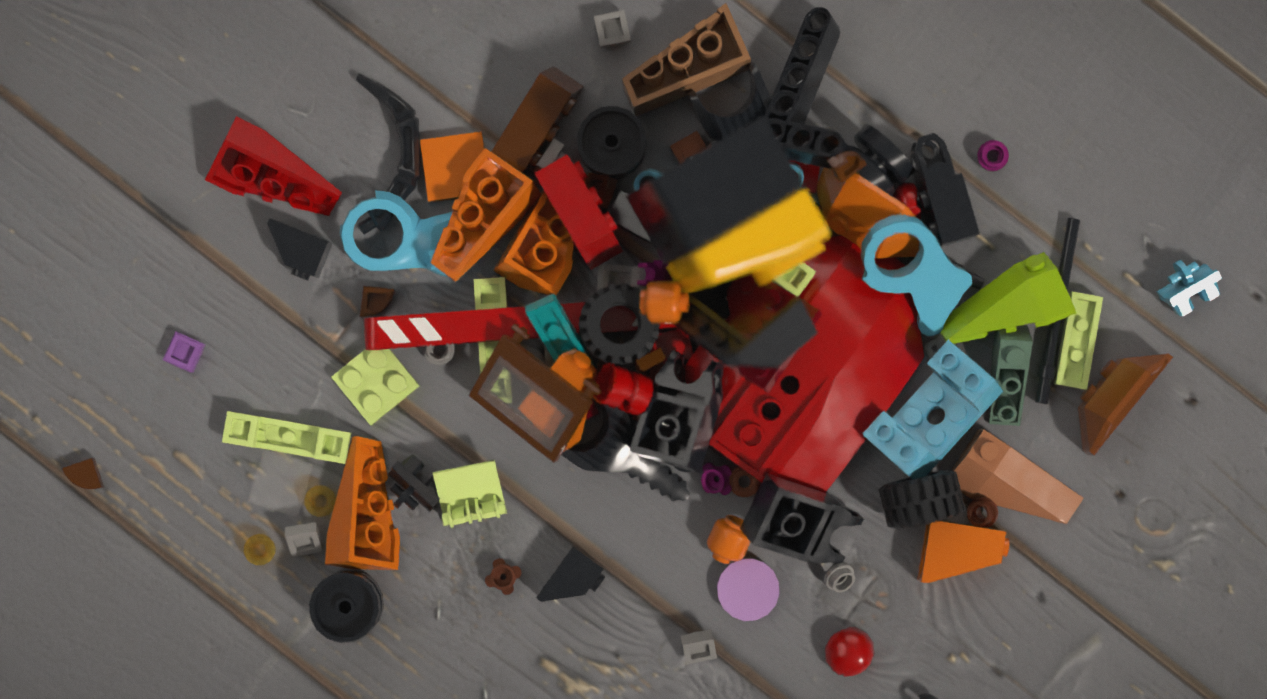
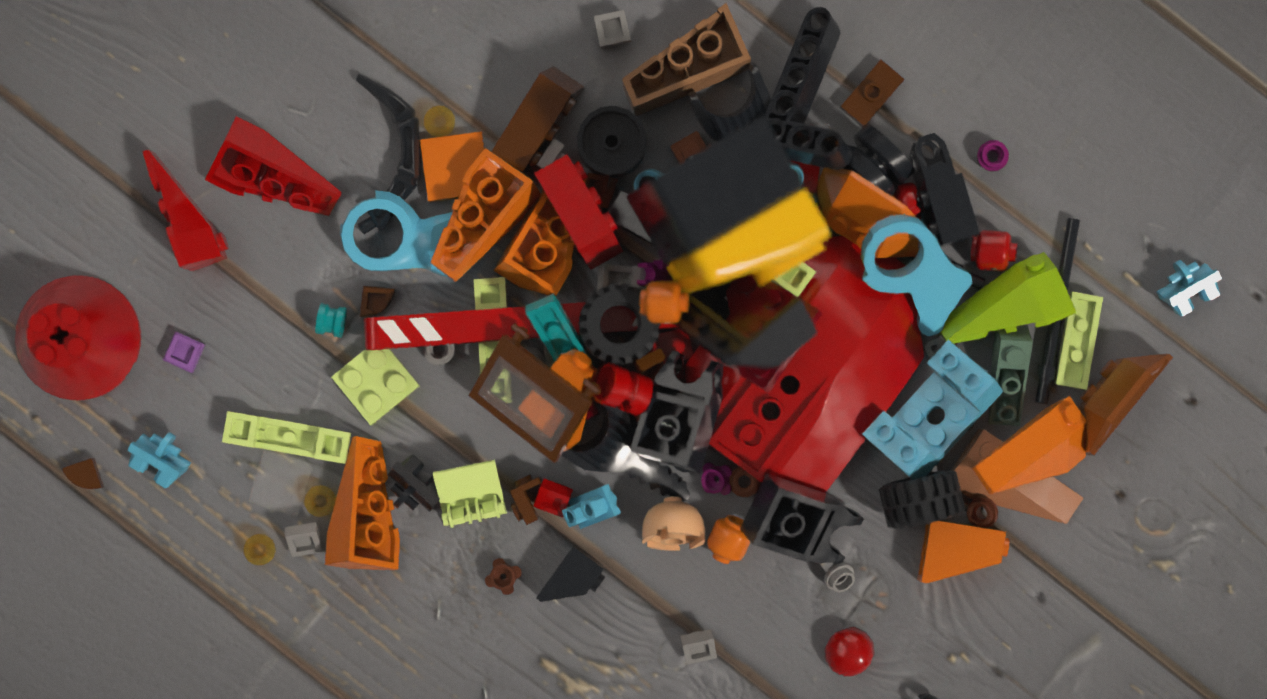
(77, 337): none -> red cone
(161, 455): none -> medium azure hips
(191, 232): none -> red wedge
(300, 249): black slope -> none
(331, 320): none -> teal wheel
(331, 617): black wheel -> none
(435, 112): none -> clear yellow plate
(523, 507): none -> reddish brown bracket
(552, 497): none -> red plate
(591, 507): none -> medium azure hips
(673, 524): none -> light nougat cylinder
(748, 589): lavender tile -> none
(846, 165): reddish brown tile -> none
(872, 93): none -> reddish brown plate
(993, 250): none -> red head
(1039, 450): none -> orange wedge

